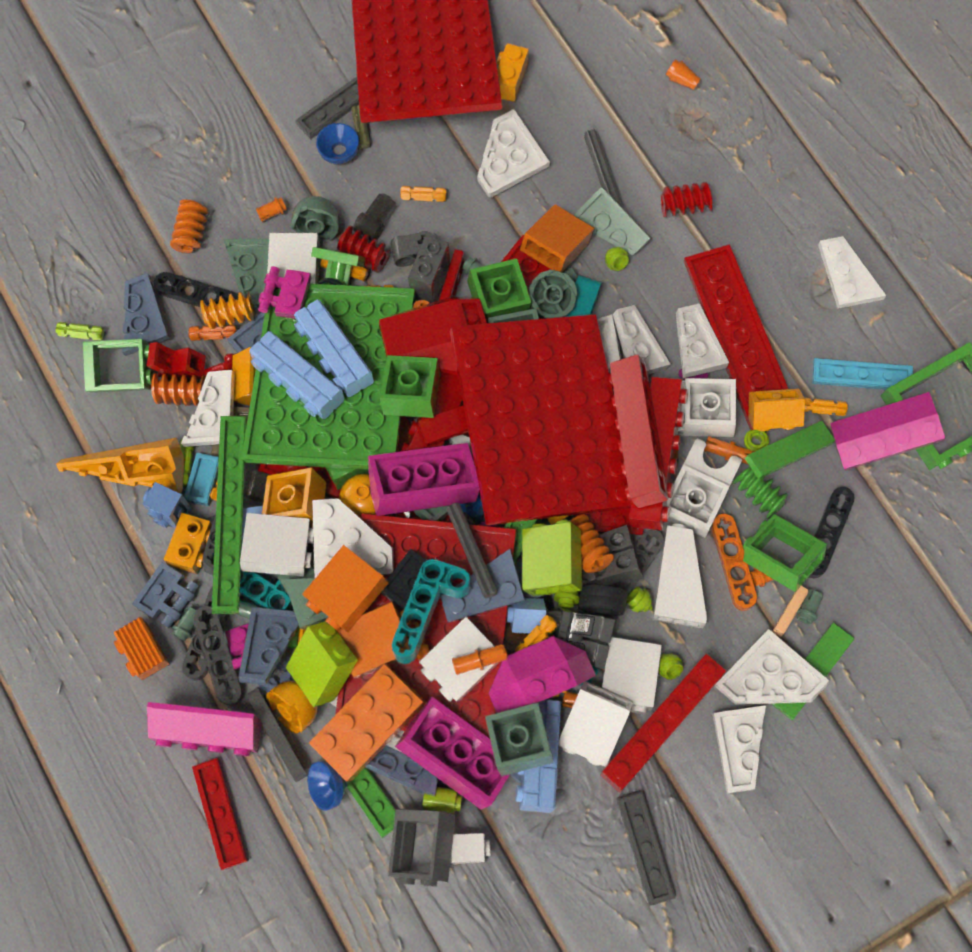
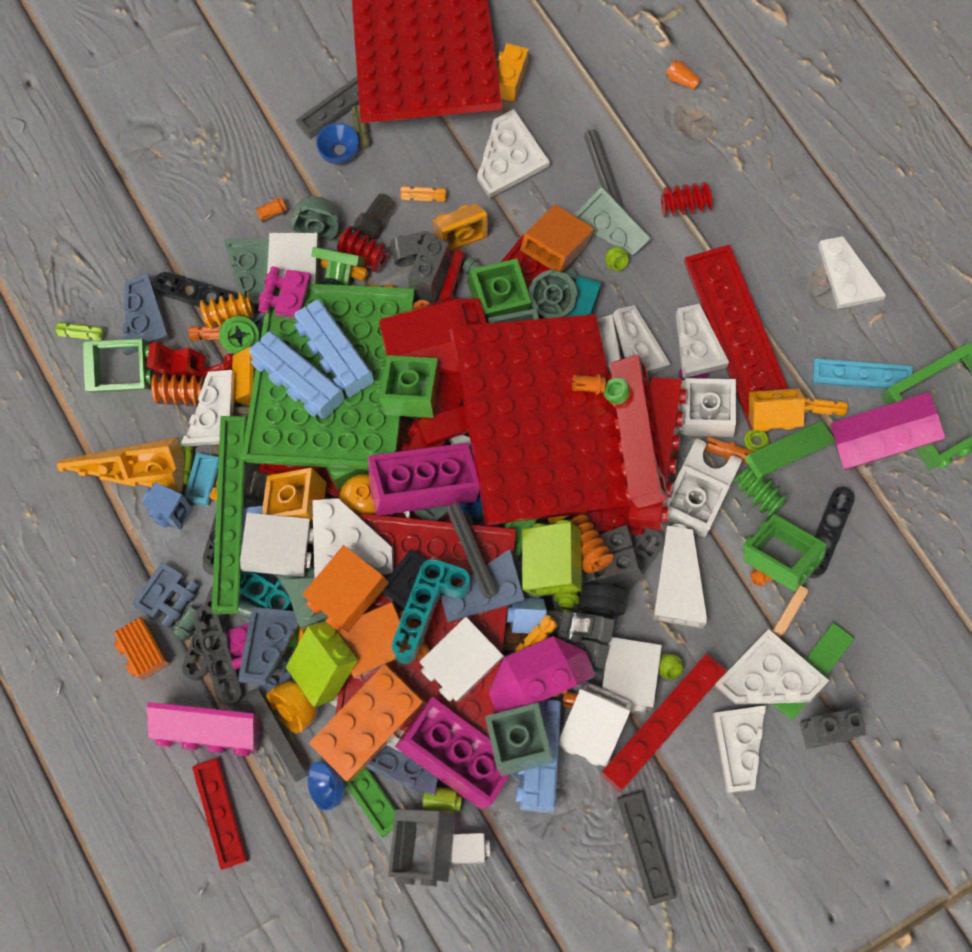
(188, 226): orange piece -> none
(188, 543): light orange brick -> none
(232, 343): none -> bright green gear
(461, 226): none -> light orange slope
(479, 659): orange axle -> none
(589, 383): none -> orange pin
(617, 391): none -> bright green tile
(639, 600): lime plate -> none
(731, 562): orange beam -> none
(809, 607): sand green pin -> none
(833, 728): none -> dark grey hips

